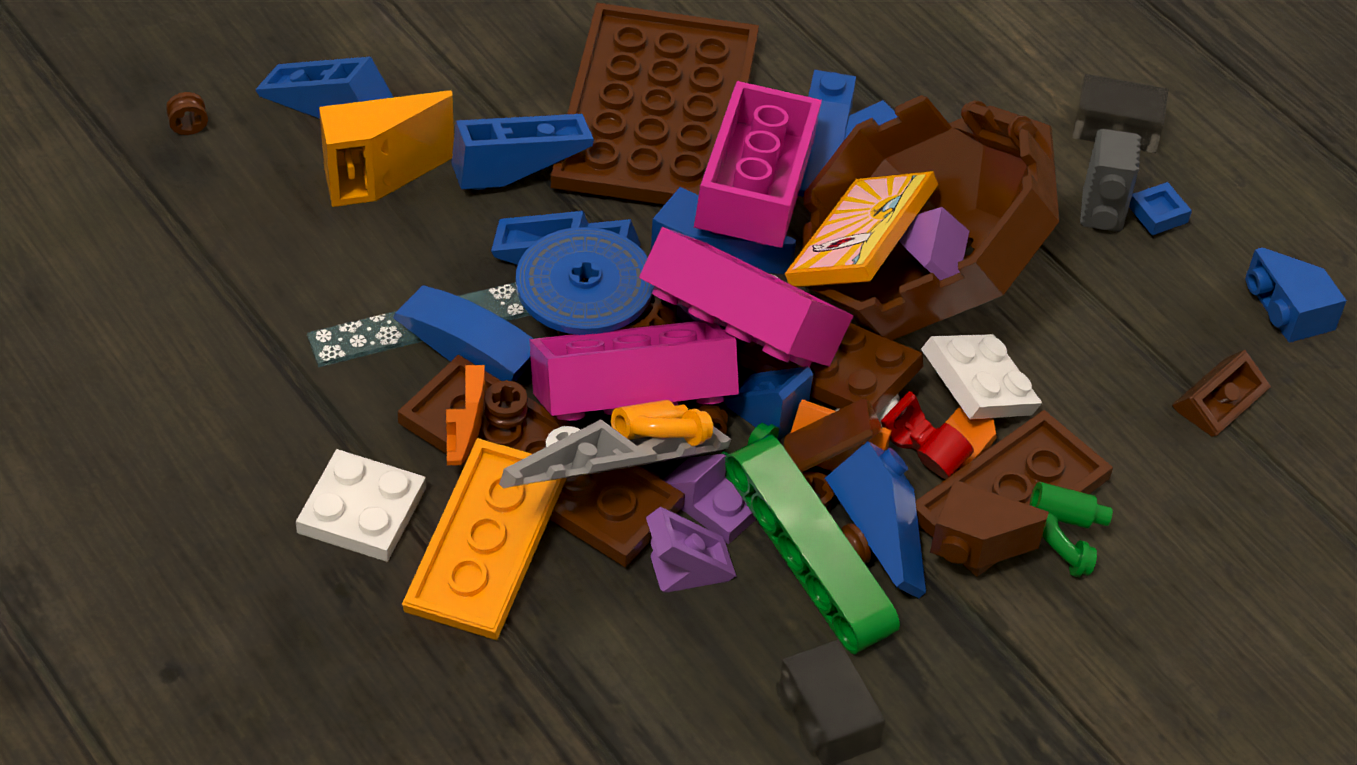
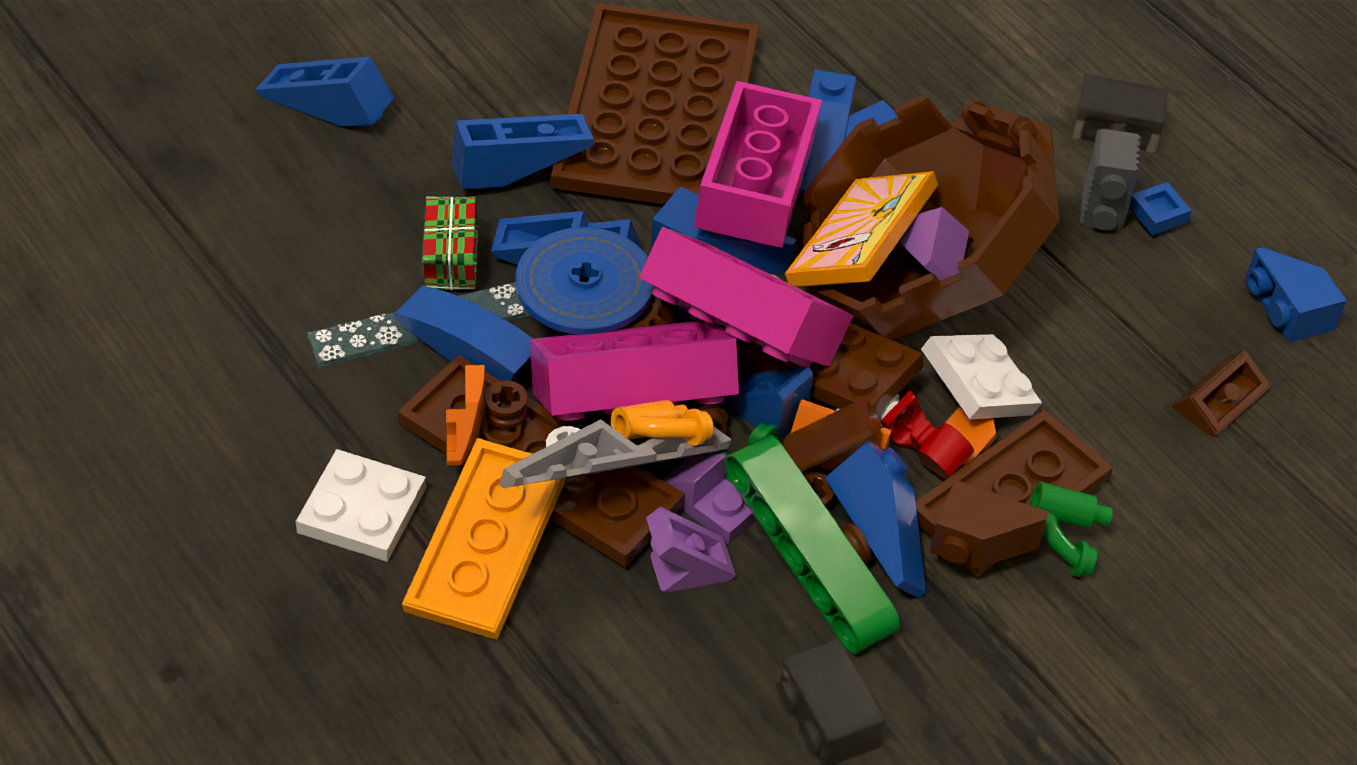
(184, 103): reddish brown bush -> none
(384, 144): light orange slope -> none
(450, 243): none -> piece

